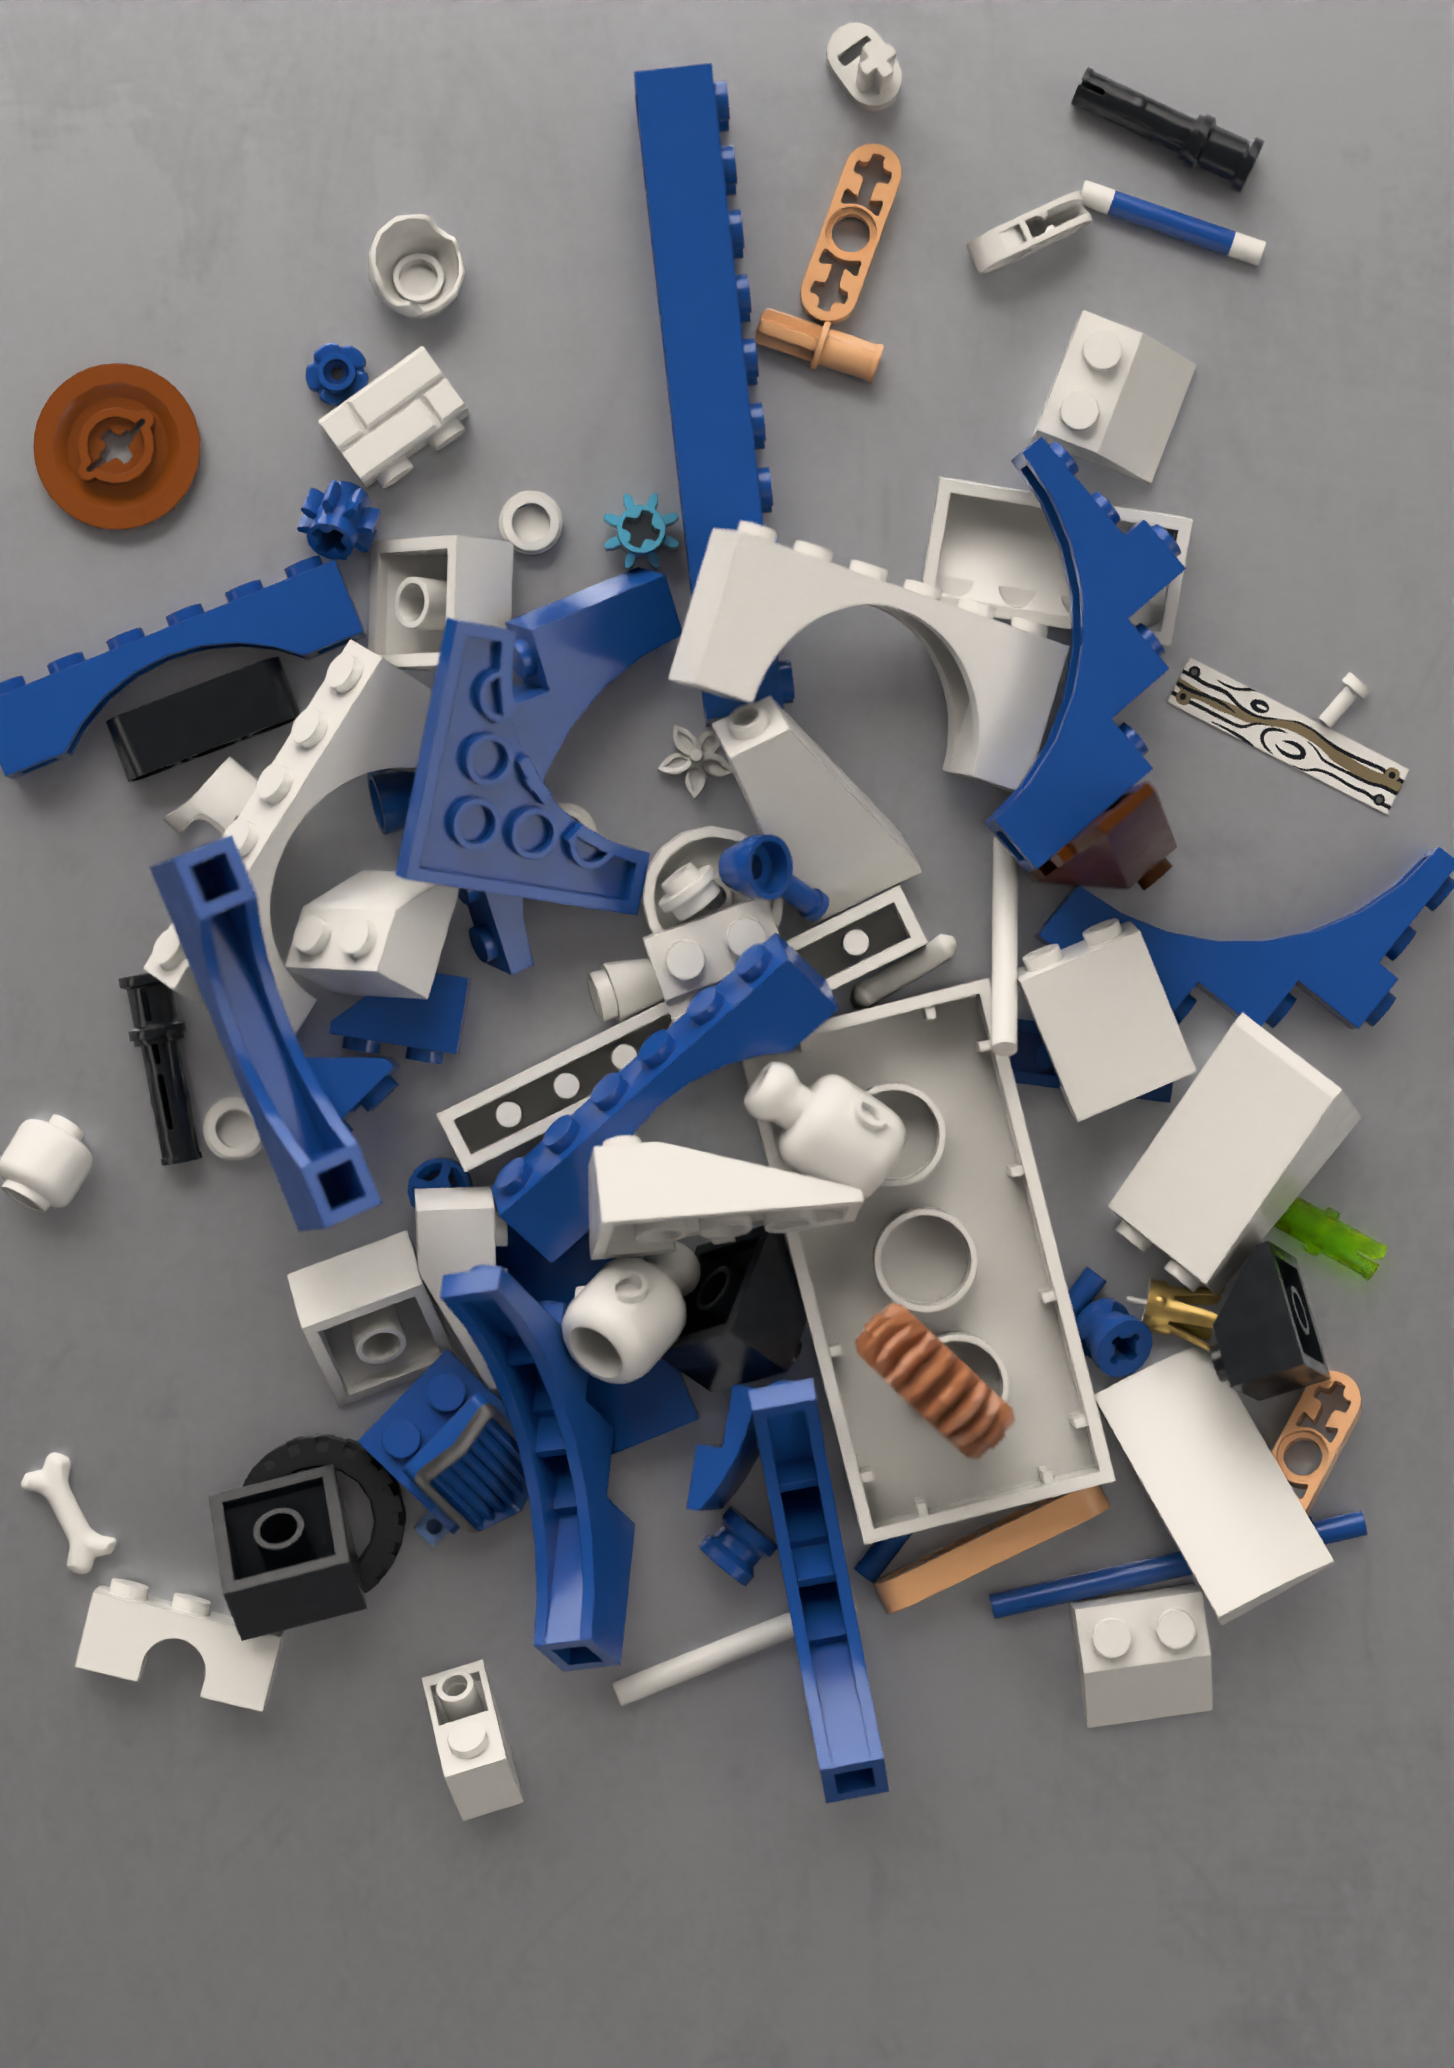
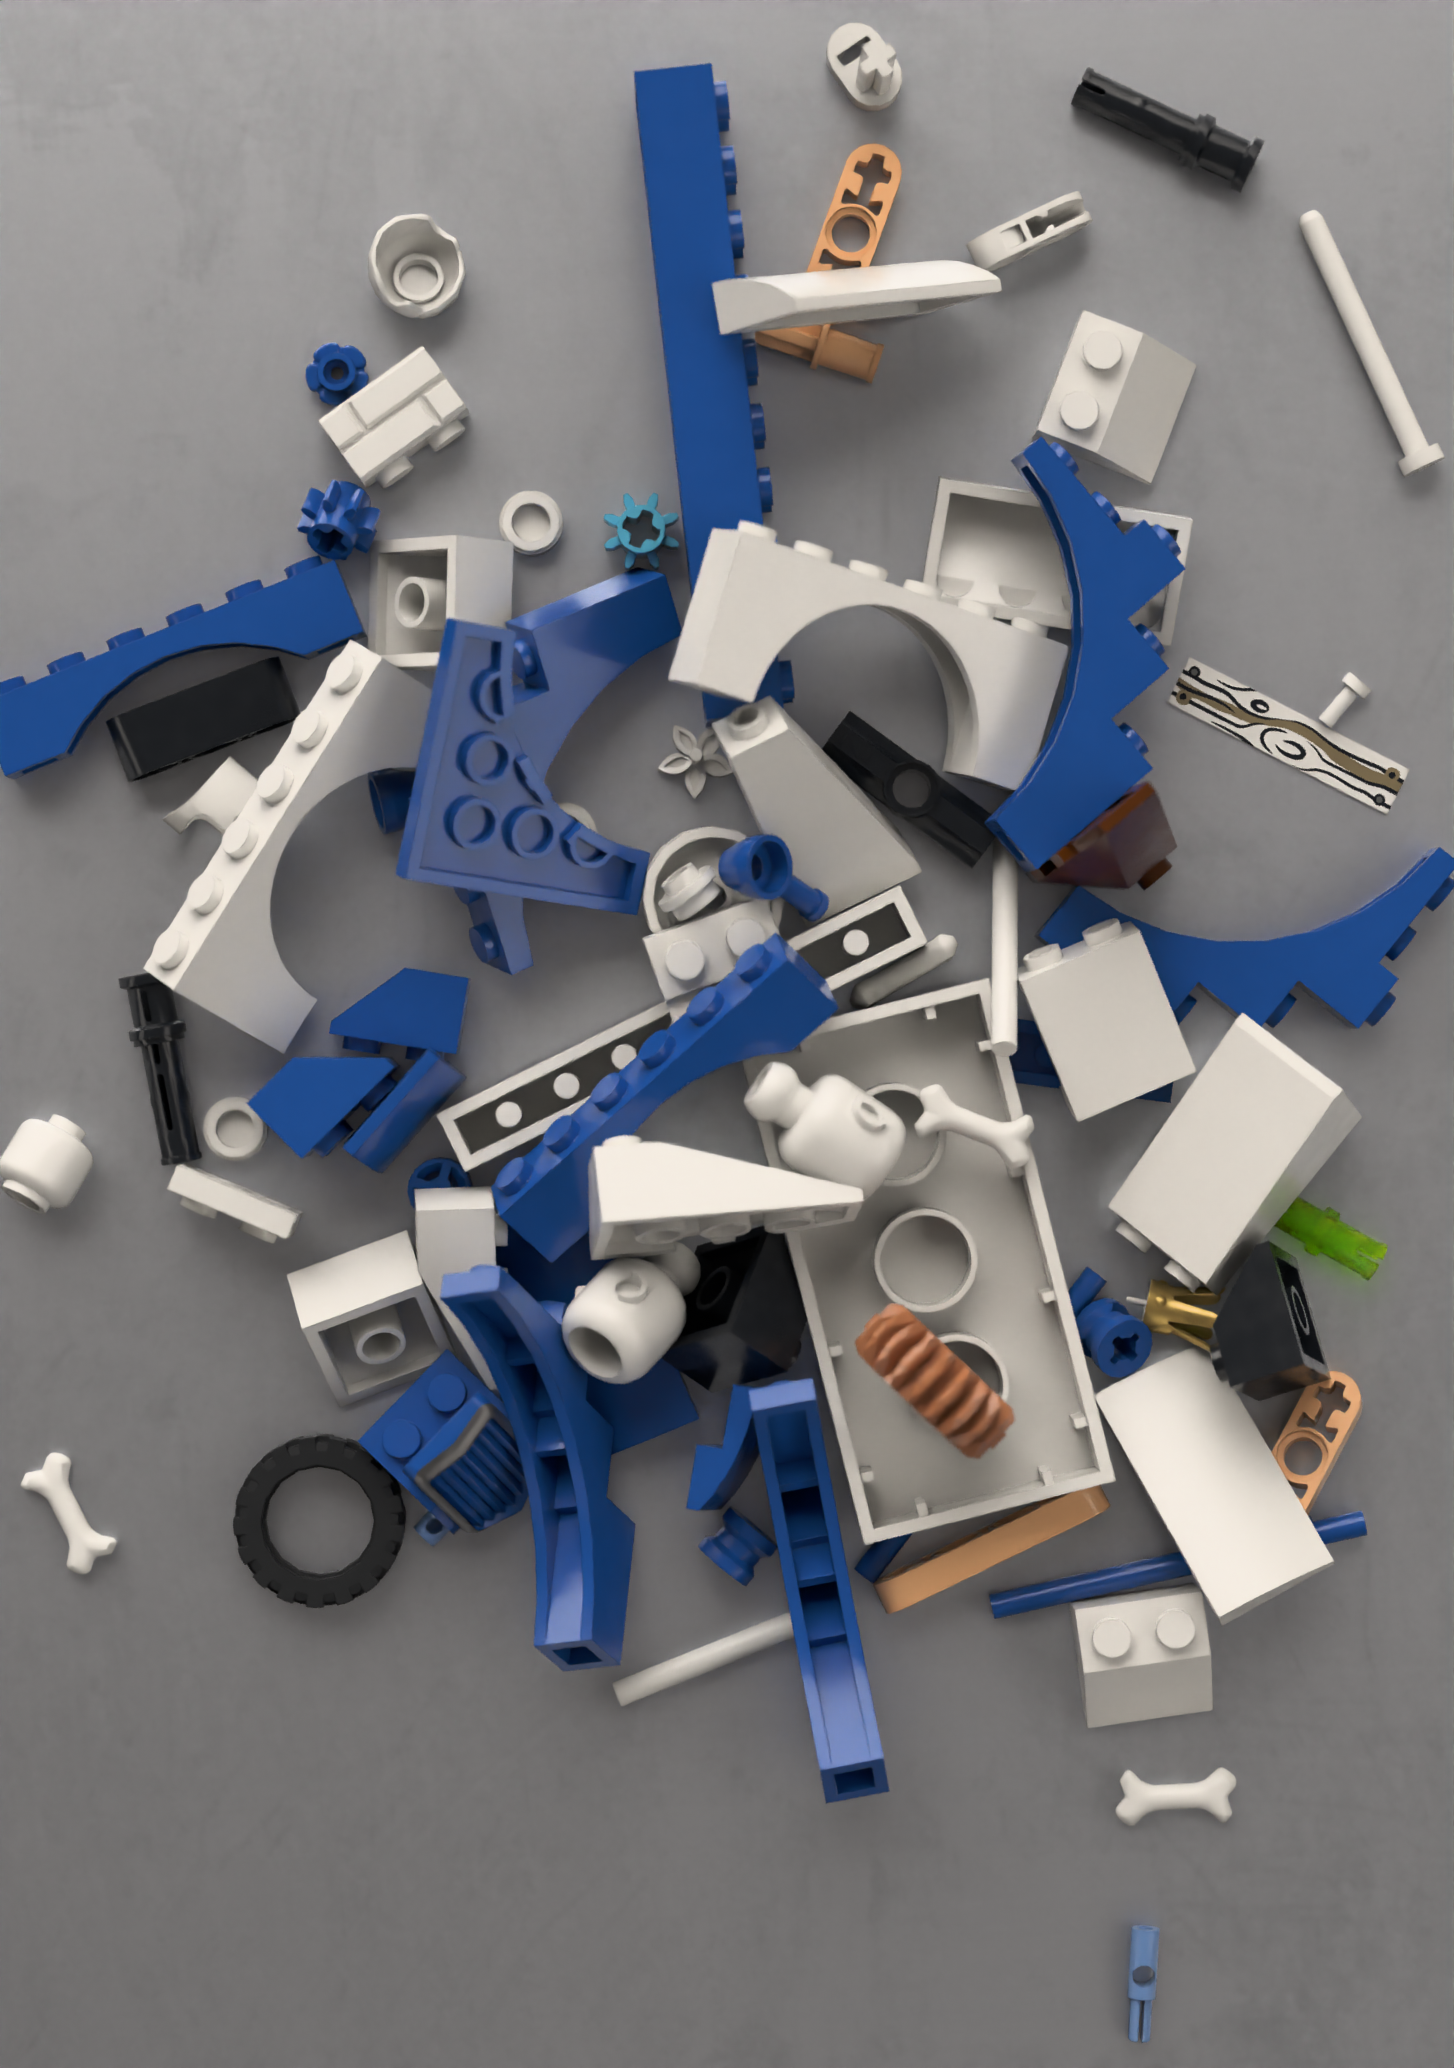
(72, 444): dark orange gear -> none
(128, 1622): white arch -> none
(210, 1193): none -> white plate
(226, 950): blue arch -> none
(286, 1552): black slope -> none
(374, 936): white slope -> none
(404, 1111): none -> blue slope
(472, 1741): white slope -> none
(623, 989): white cone -> none
(847, 295): none -> white slope
(876, 762): none -> black piece
(1004, 1137): none -> white piece
(1143, 1952): none -> medium blue pin
(1172, 223): blue bar -> none
(1207, 1794): none -> white piece
(1368, 346): none -> white bar

